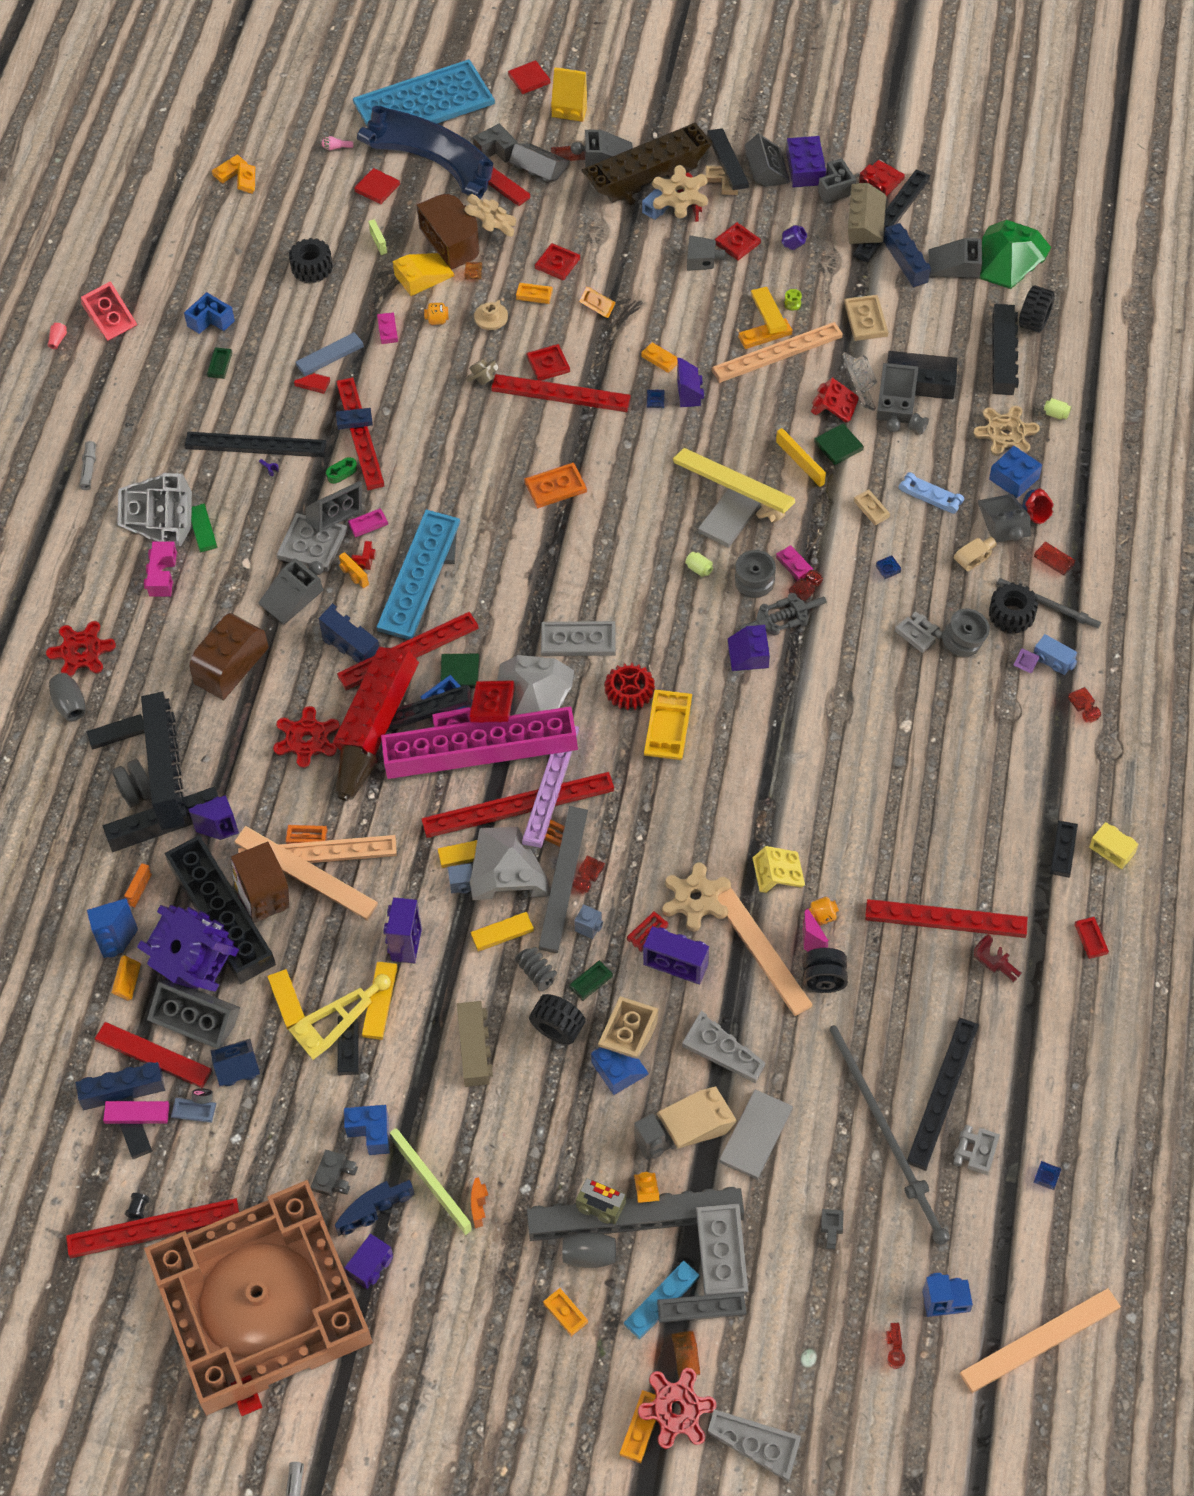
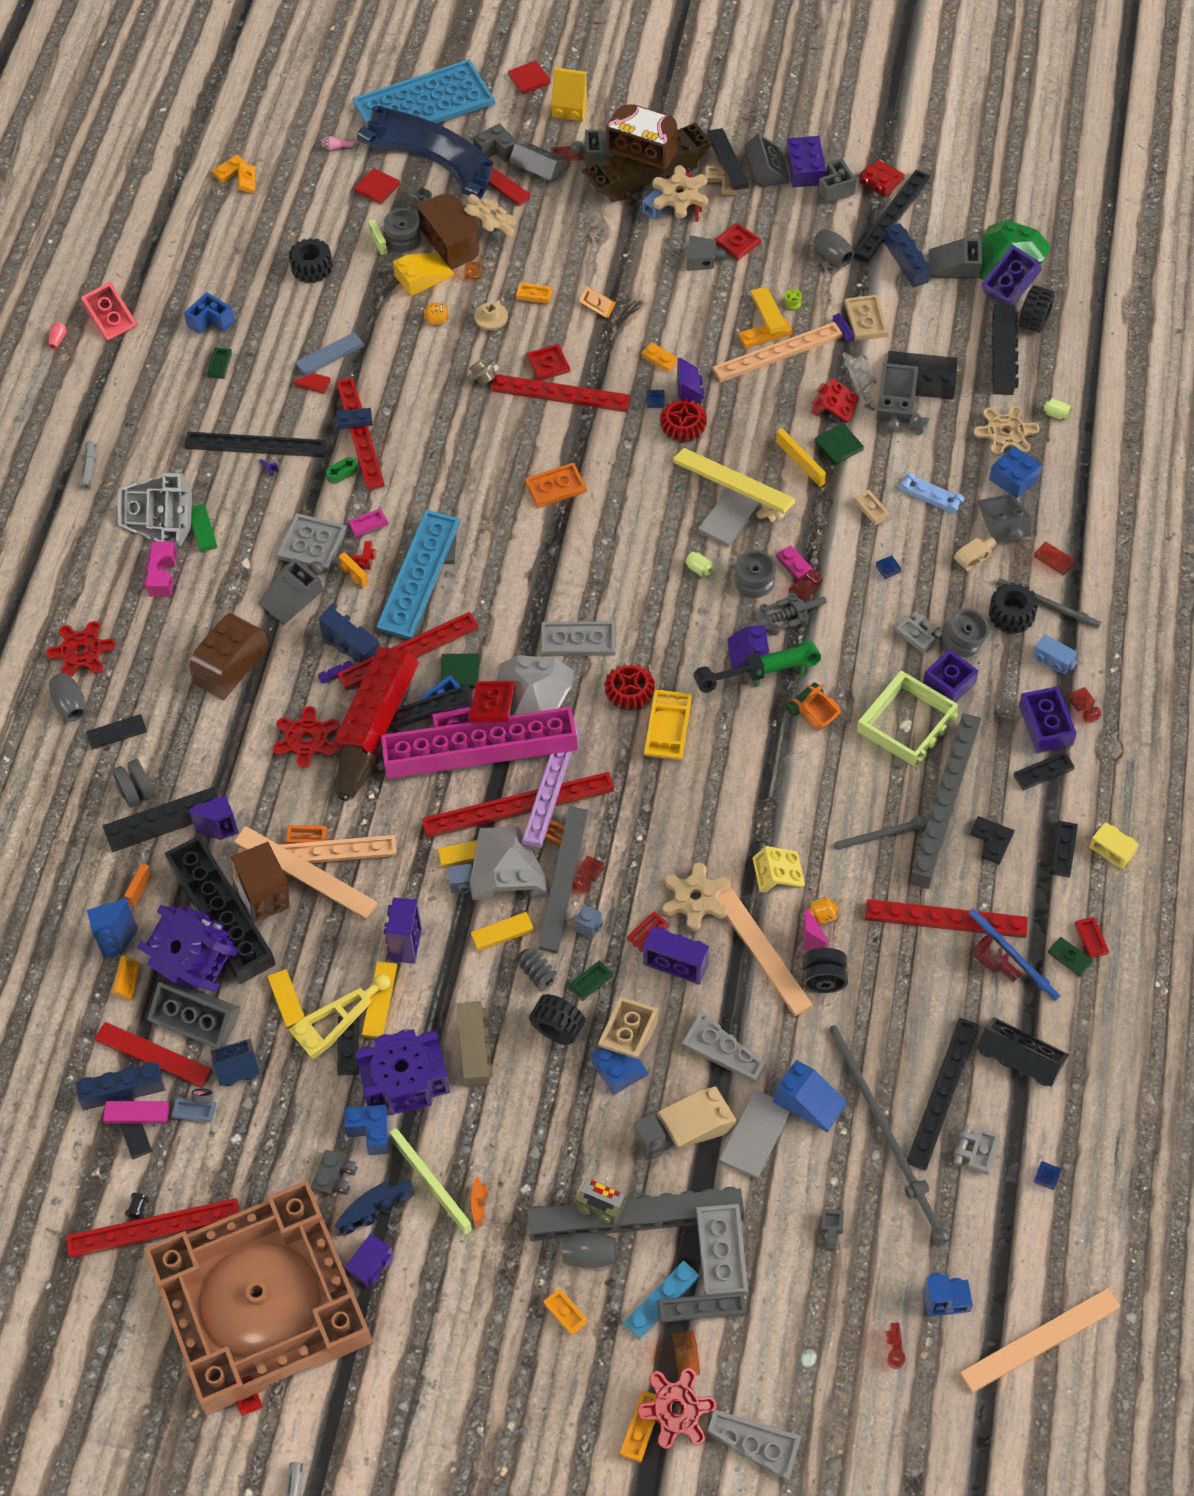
(163, 761): black brick -> none
(332, 672): none -> dark purple axle
(335, 507): dark grey slope -> none
(387, 328): dark pink plate -> none
(399, 1060): none -> dark purple piece
(402, 229): none -> dark grey wheel
(417, 196): none -> dark grey hair
(557, 261): red tile -> none
(642, 135): none -> reddish brown brick
(646, 1187): light orange plate -> none
(683, 420): none -> red gear
(757, 665): none -> piece
(794, 237): dark purple head -> none
(809, 1096): none -> blue slope
(814, 706): none -> orange piece
(834, 247): none -> dark grey piece
(840, 322): none -> dark purple axle
(866, 214): dark tan slope -> none
(917, 823): none -> dark grey piece
(921, 691): none -> yellowish green window
(945, 801): none -> dark grey brick
(951, 676): none -> dark purple brick
(997, 838): none -> black plate
(1011, 276): none -> dark purple brick
(1021, 1051): none -> black slope
(1026, 660): medium lavender plate -> none
(1038, 505): red hair -> none
(1042, 982): none -> blue bar
(1044, 771): none -> black tile
(1047, 719): none -> dark purple brick
(1070, 956): none -> dark green plate

